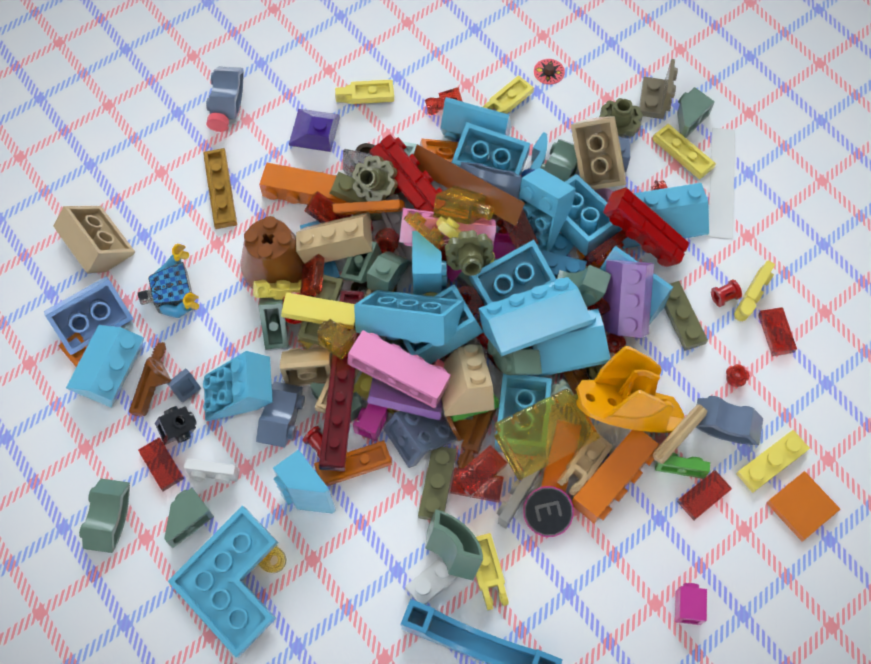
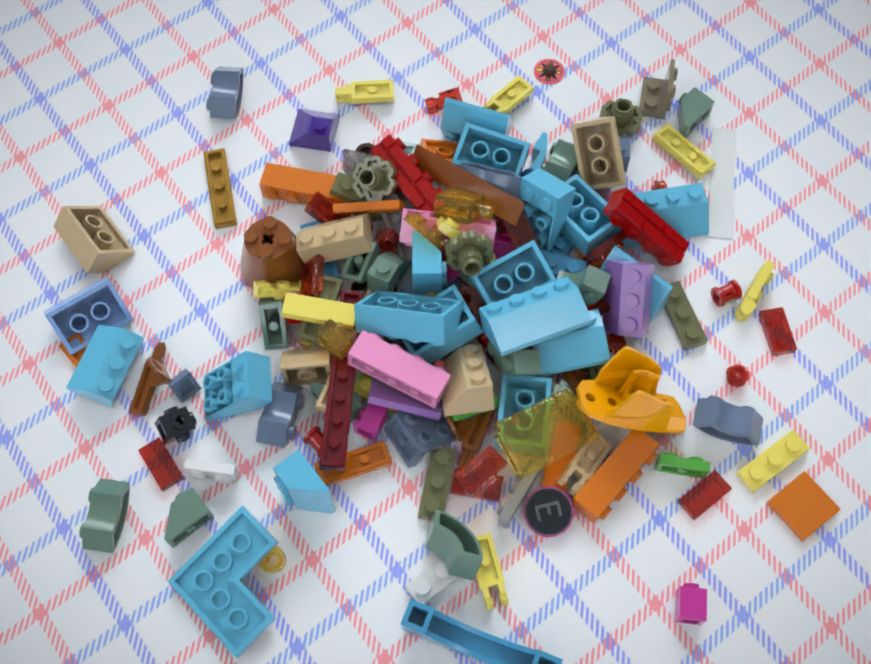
(171, 286): torso -> none
(217, 122): coral tile -> none
(679, 434): tan axle -> none

